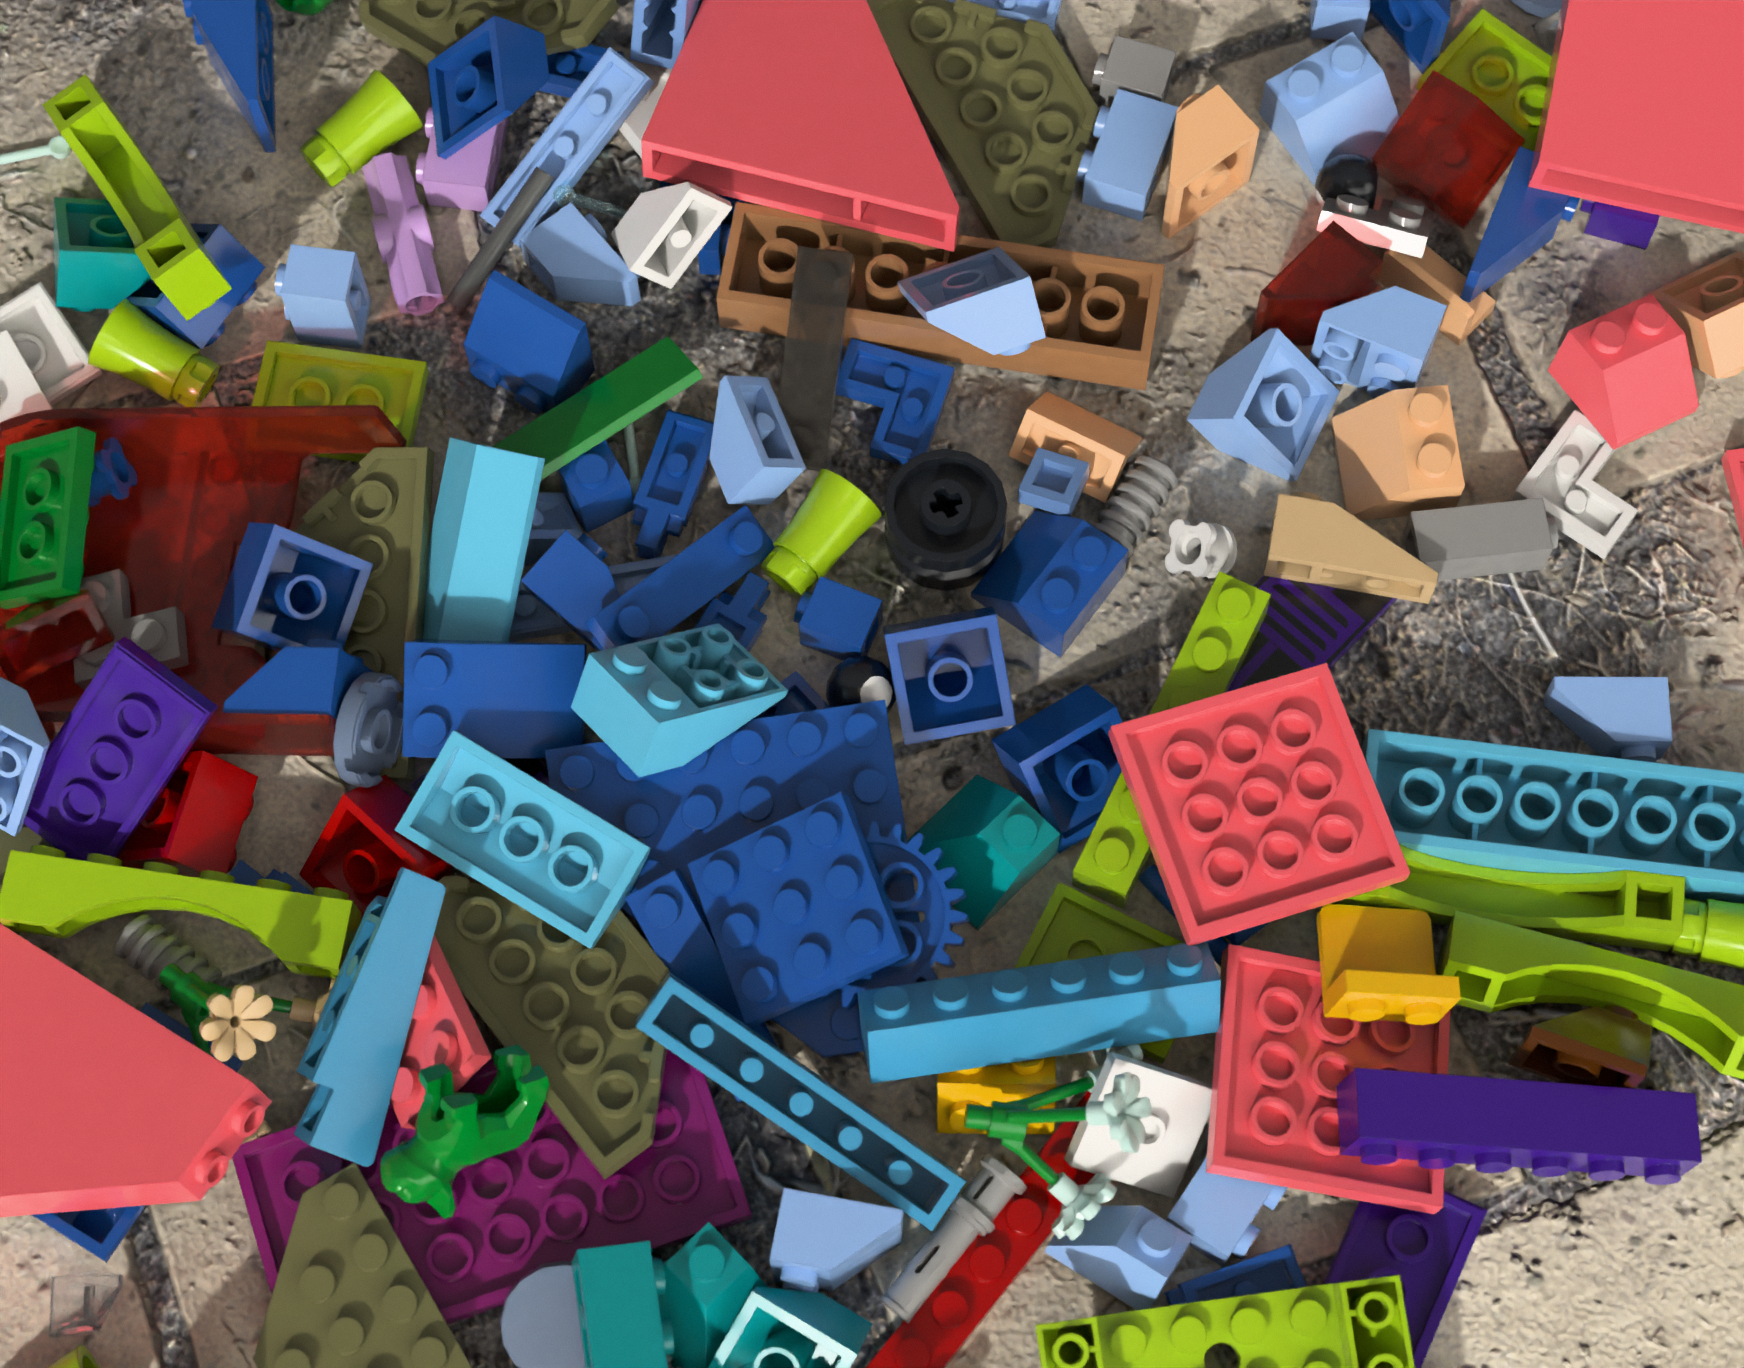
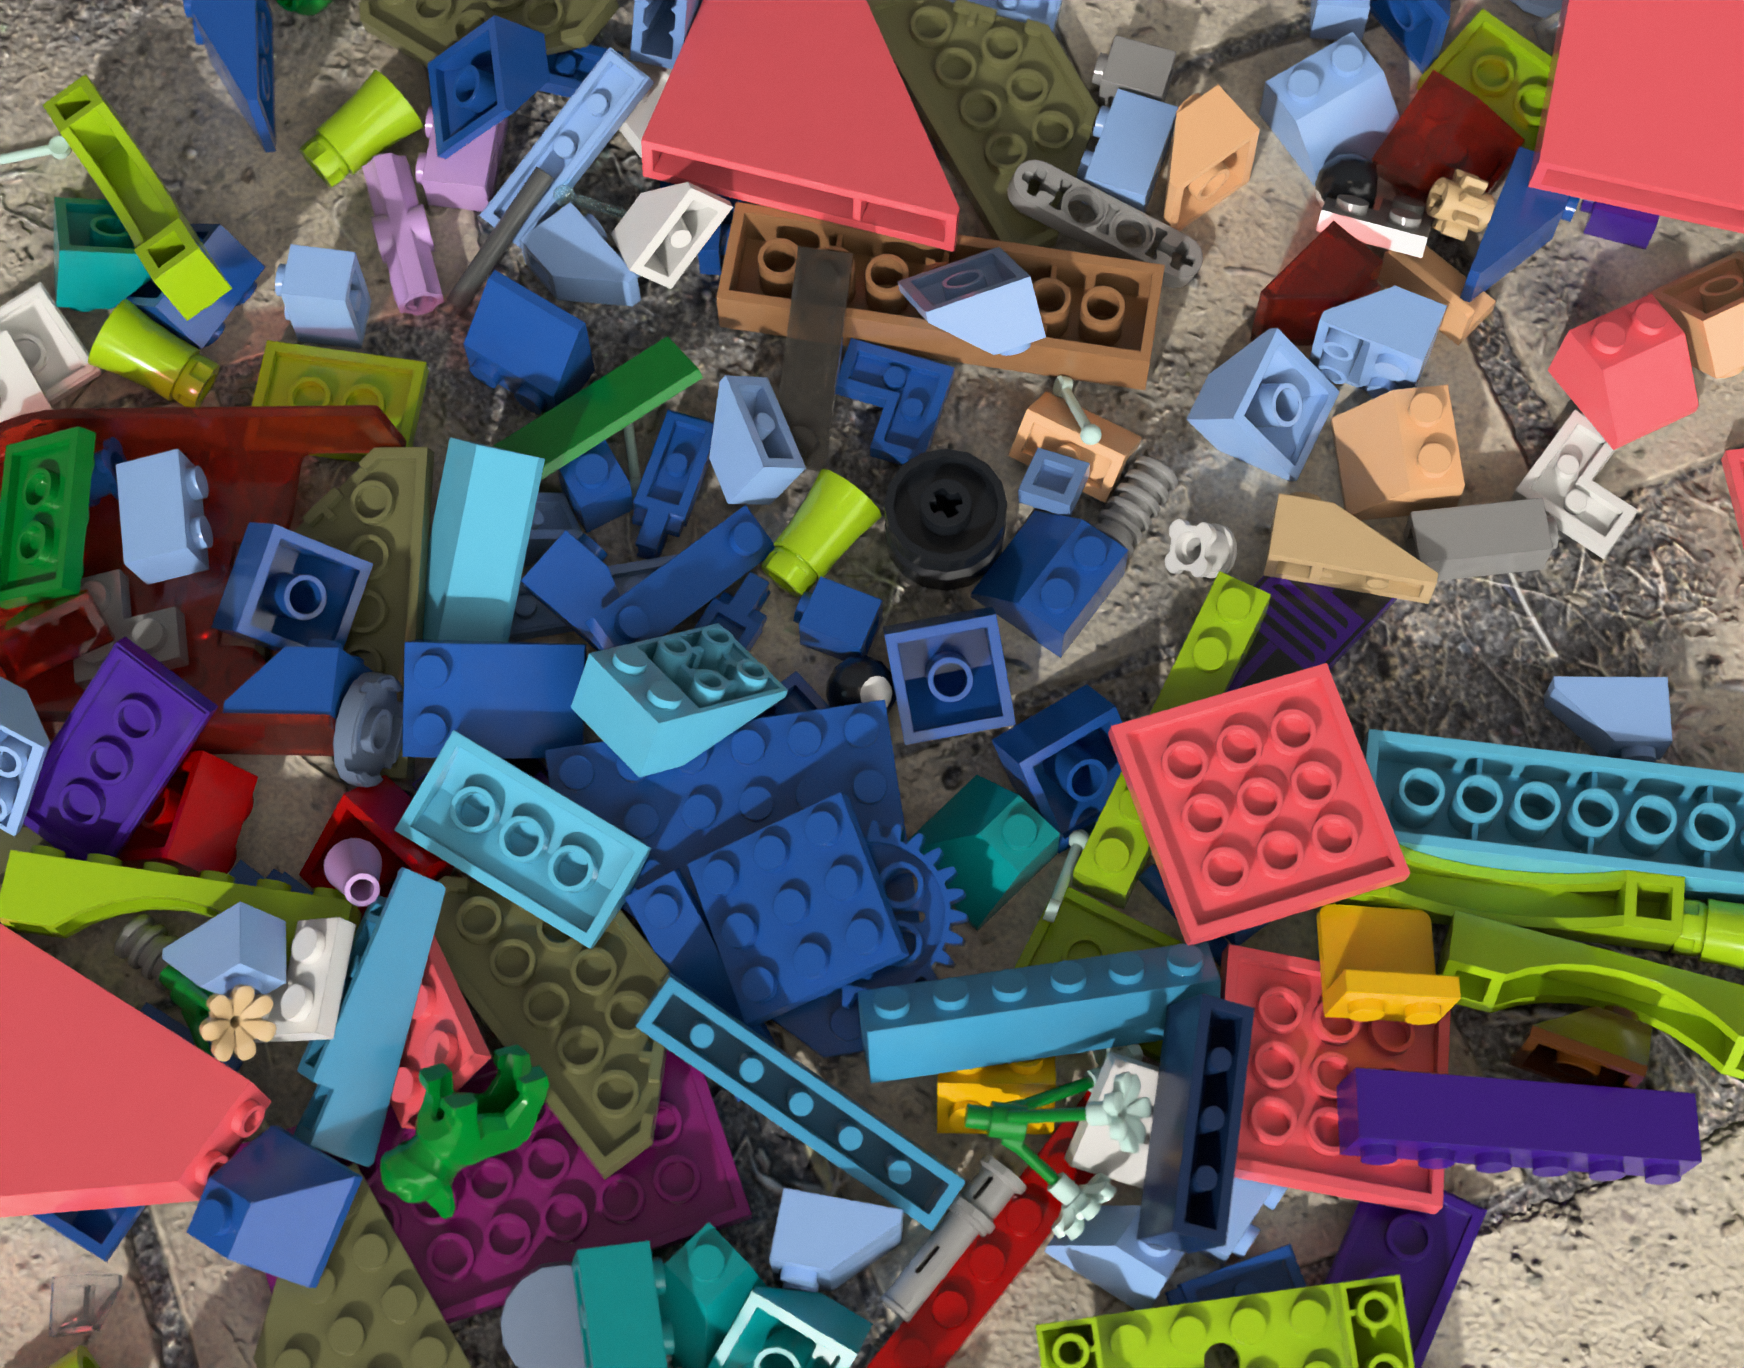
(163, 516): none -> light blue brick
(233, 950): none -> light blue slope
(276, 1207): none -> blue slope
(314, 983): none -> white plate
(354, 870): none -> lavender cone
(1077, 842): none -> light aqua hinge
(1089, 433): none -> light aqua hinge
(1108, 214): none -> light grey beam
(1196, 1124): none -> dark blue brick
(1460, 205): none -> tan gear

